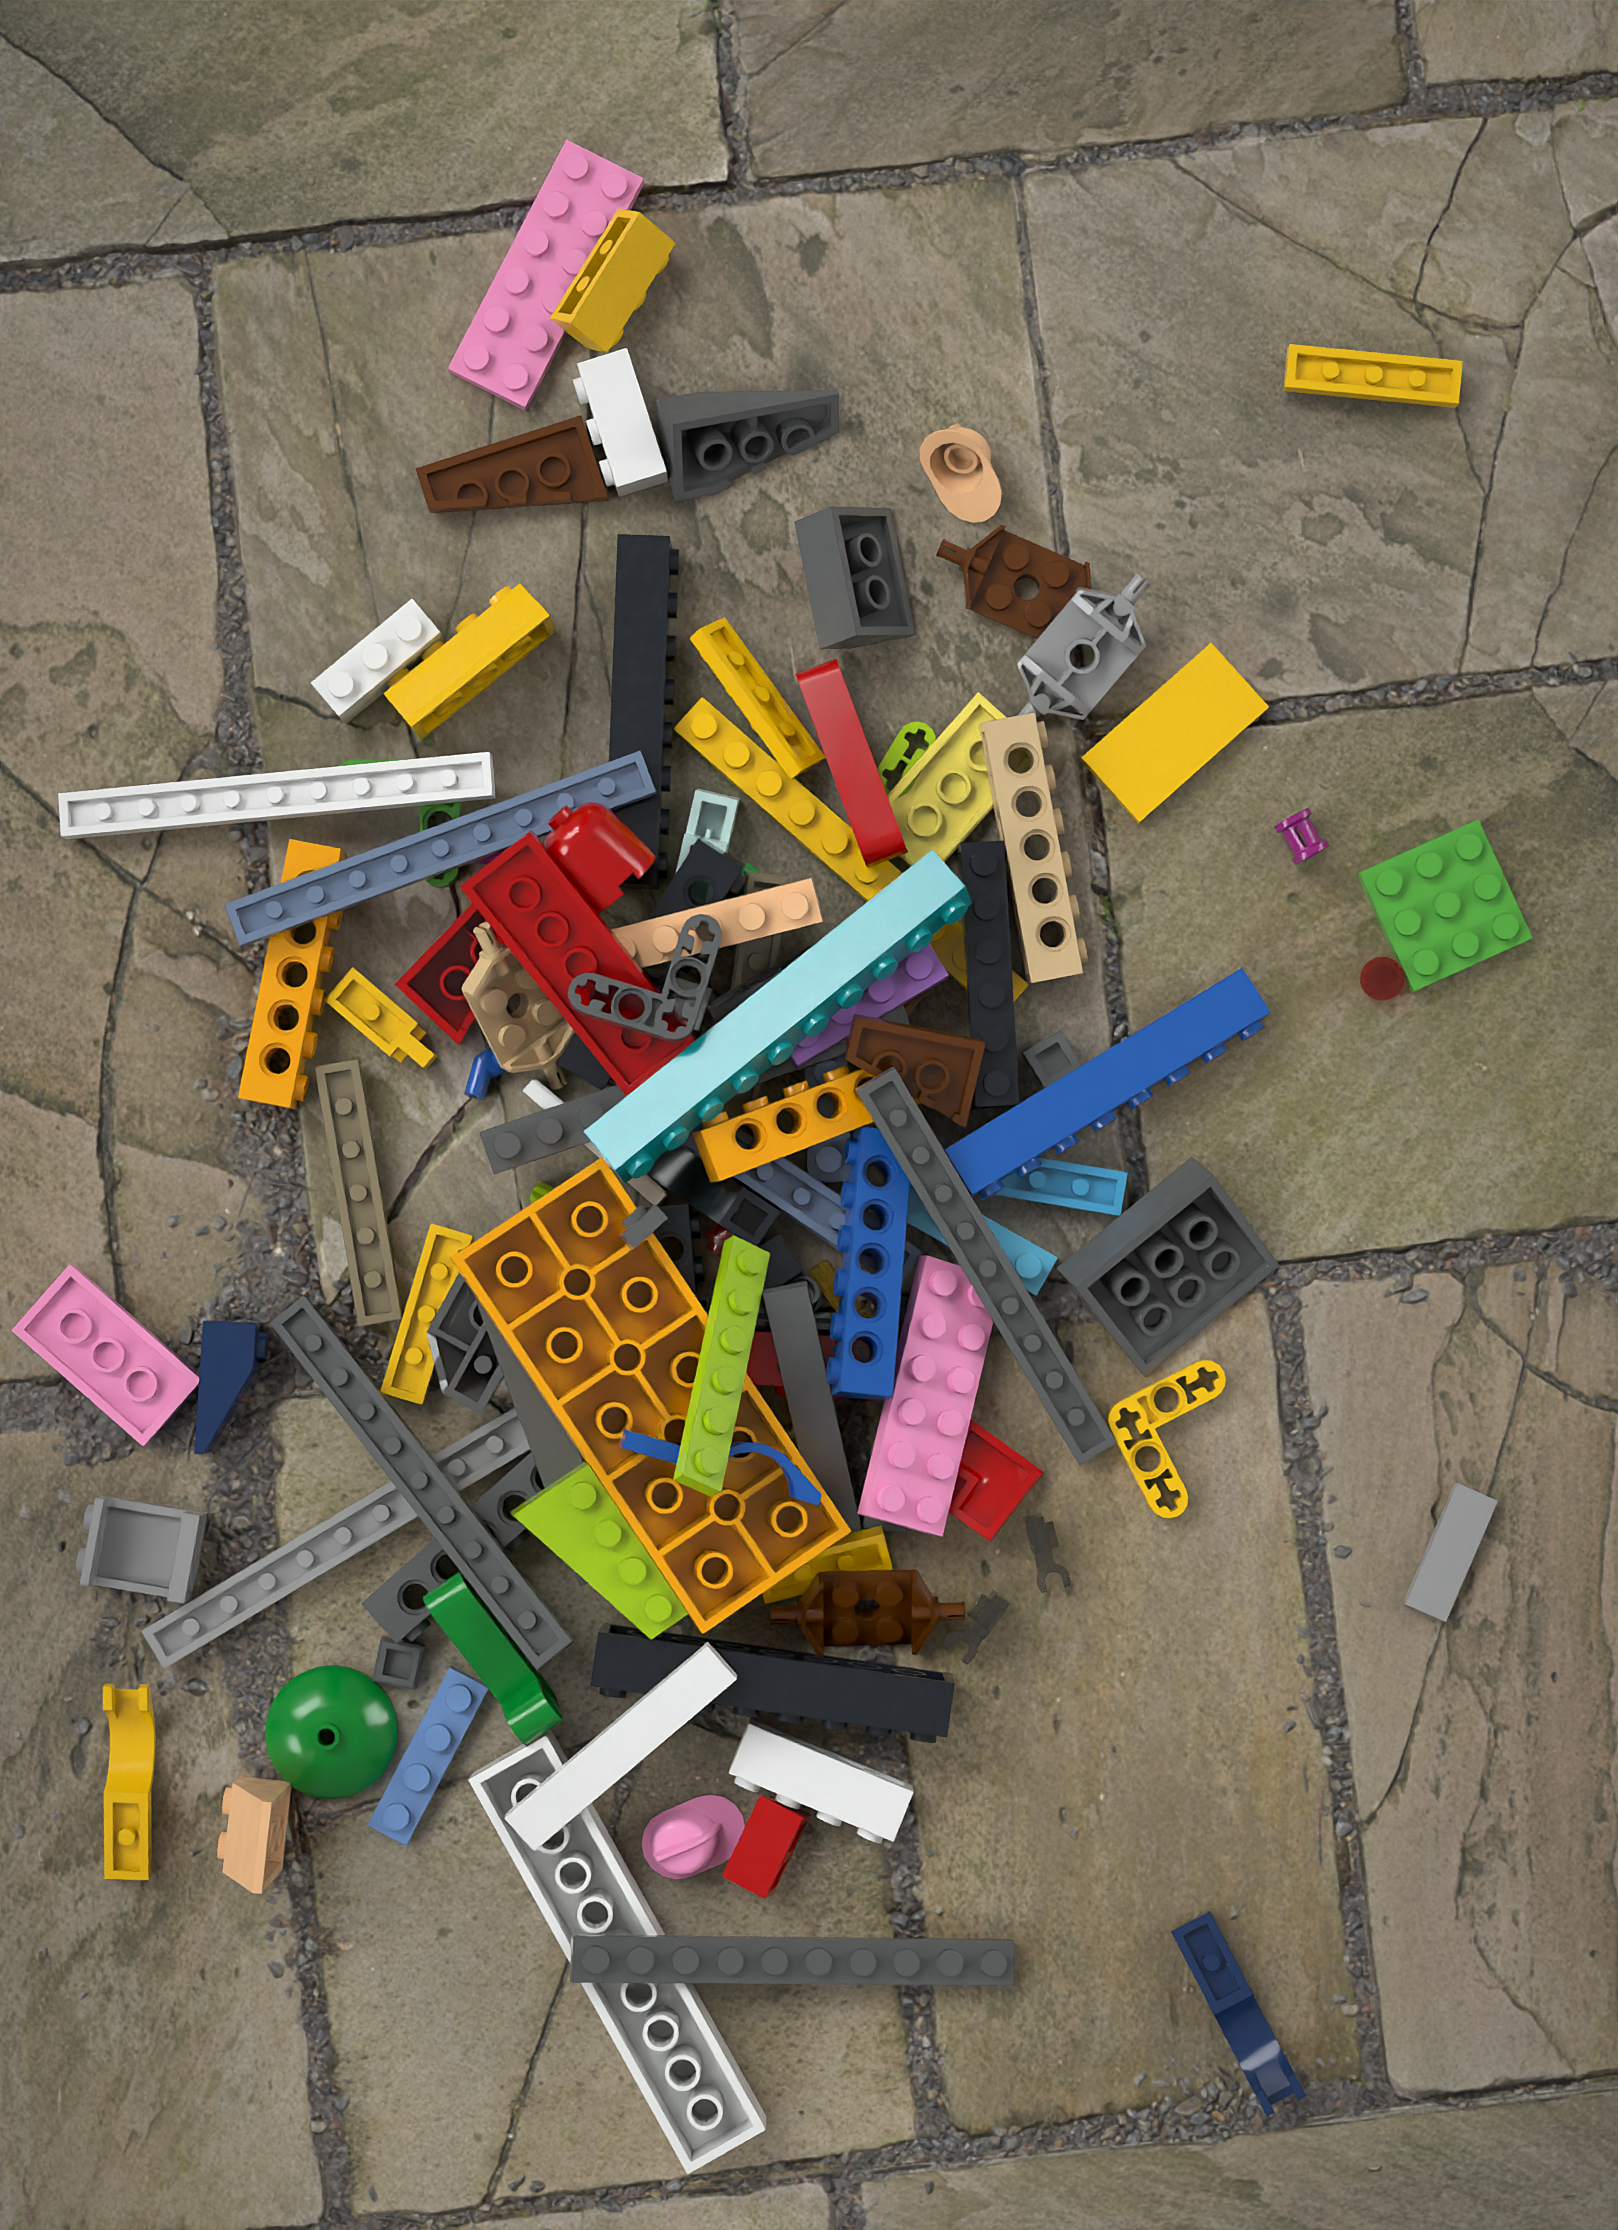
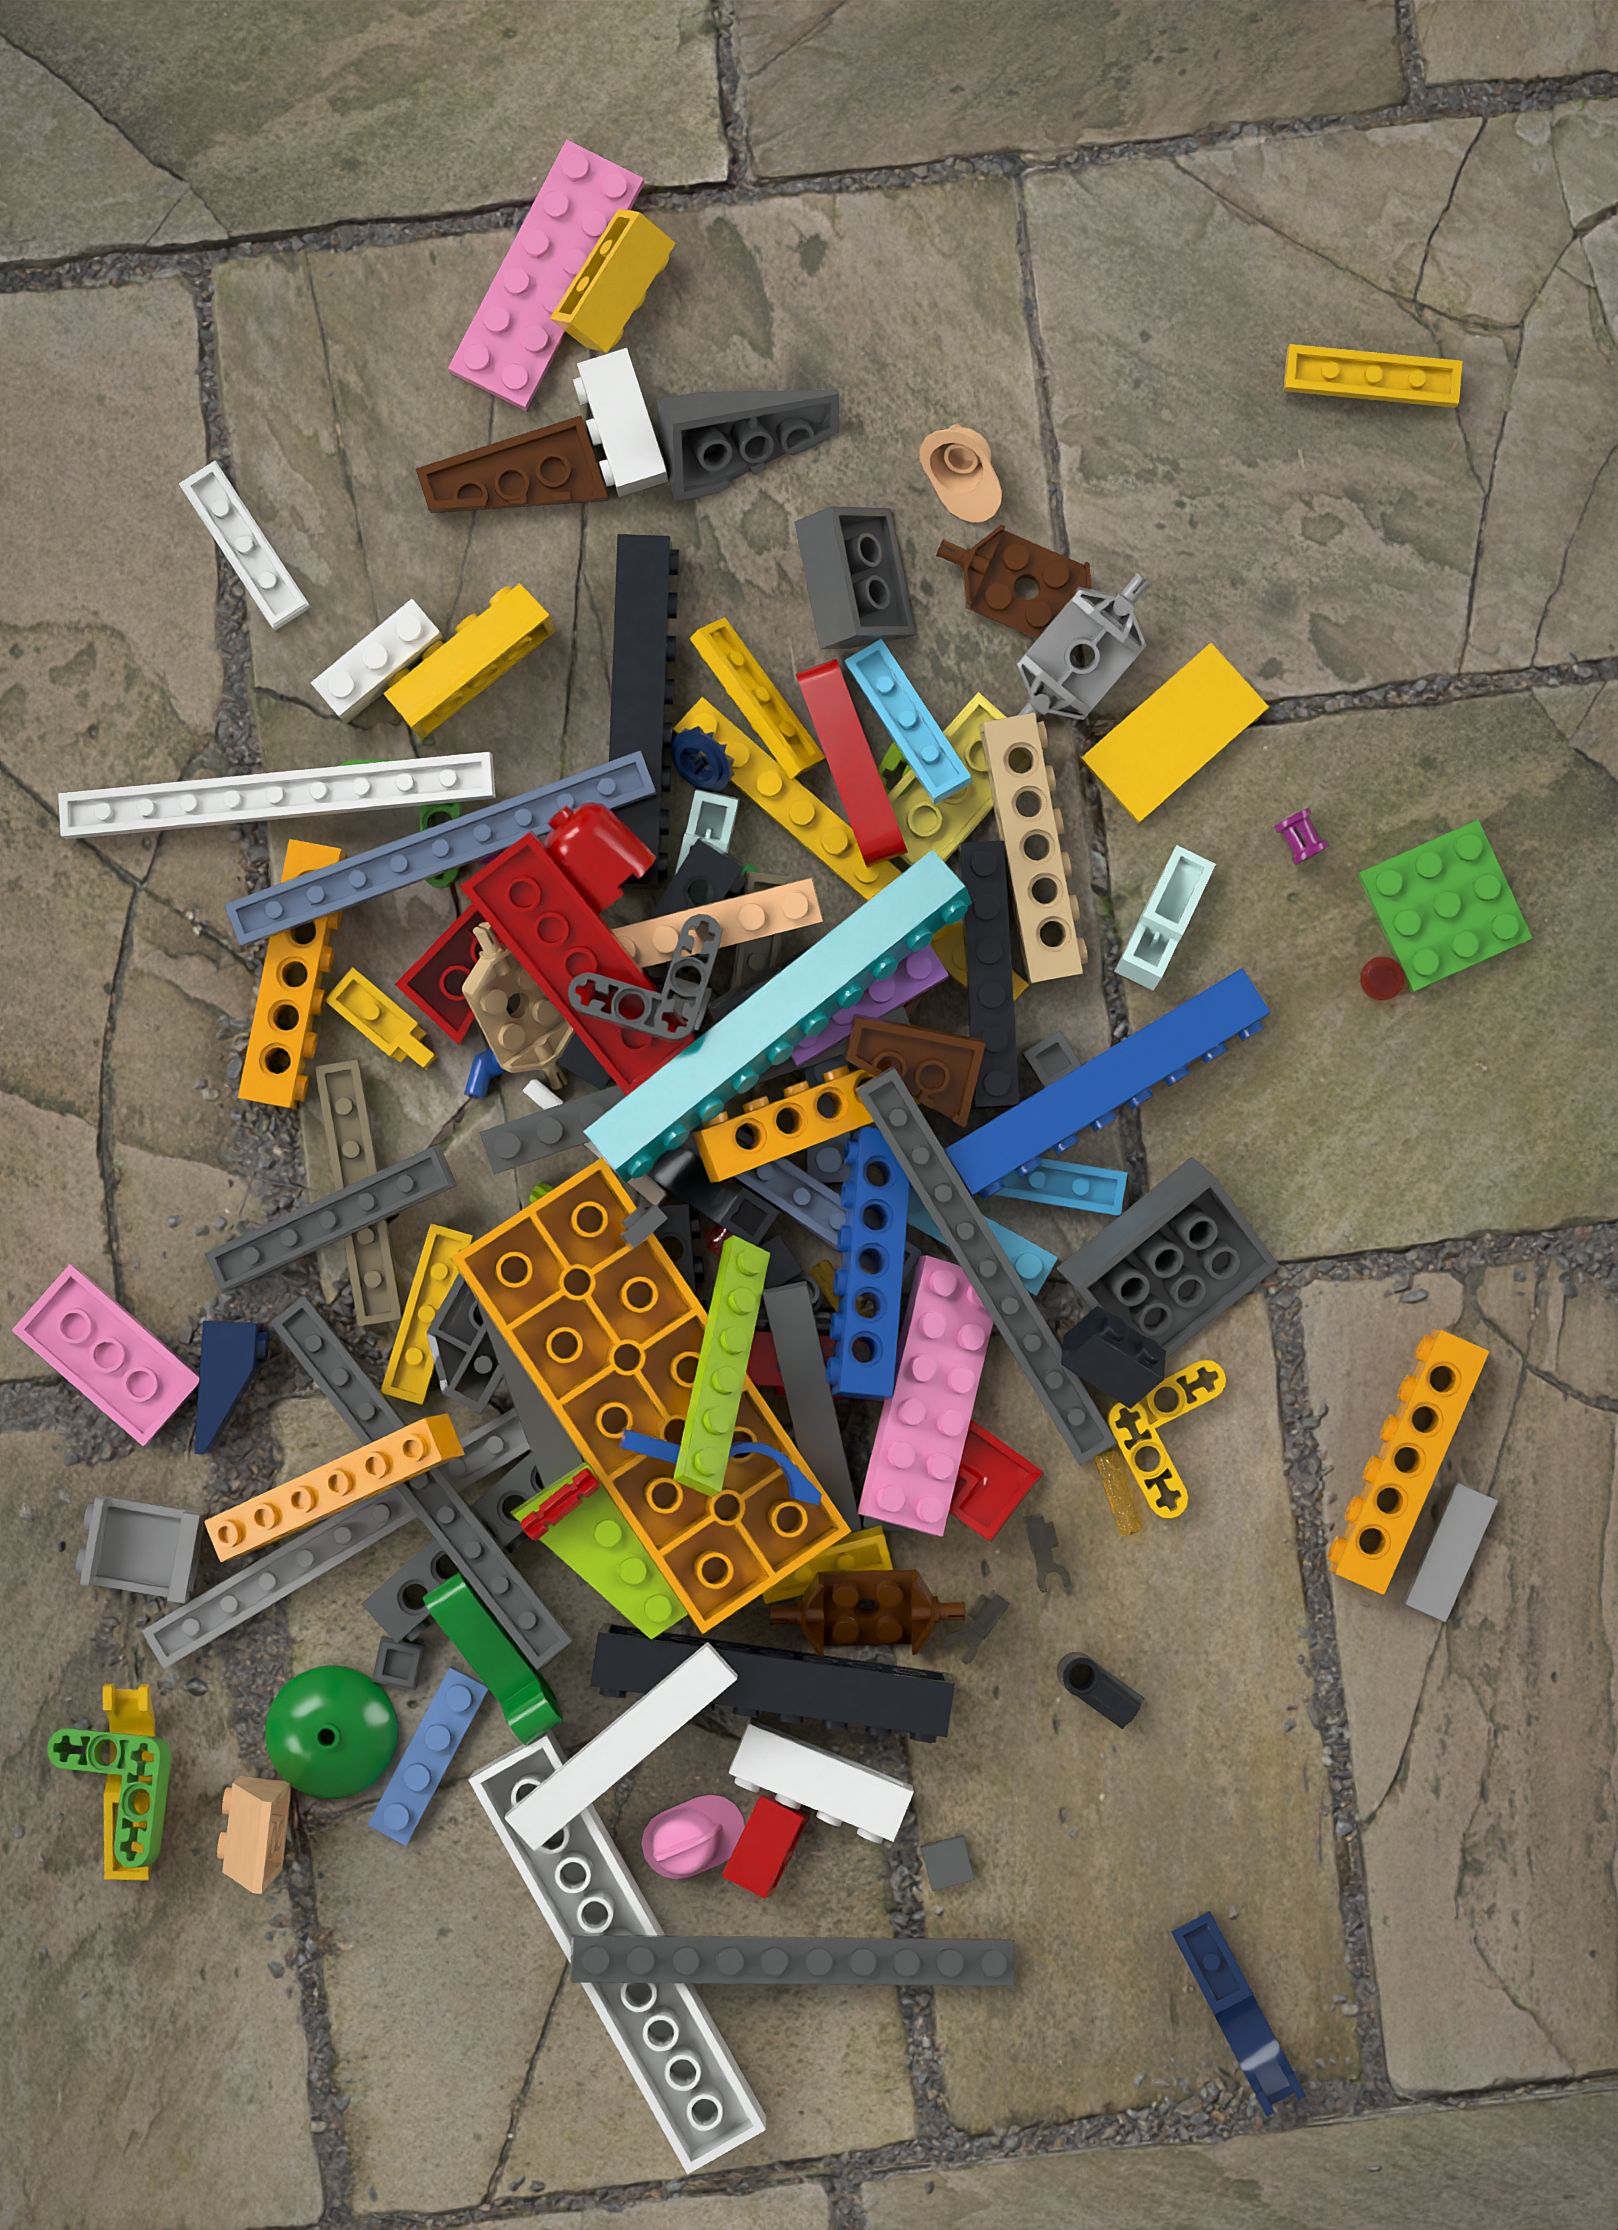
(130, 1766): none -> bright green beam
(244, 545): none -> white tile
(331, 1219): none -> dark grey tile
(334, 1487): none -> light orange brick
(560, 1504): none -> red axle
(689, 761): none -> dark blue gear
(908, 721): none -> medium azure plate
(947, 1862): none -> dark grey tile
(1101, 1690): none -> black piece
(1113, 1357): none -> black brick
(1118, 1493): none -> clear yellow axle
(1165, 918): none -> light aqua slope
(1429, 1447): none -> light orange brick

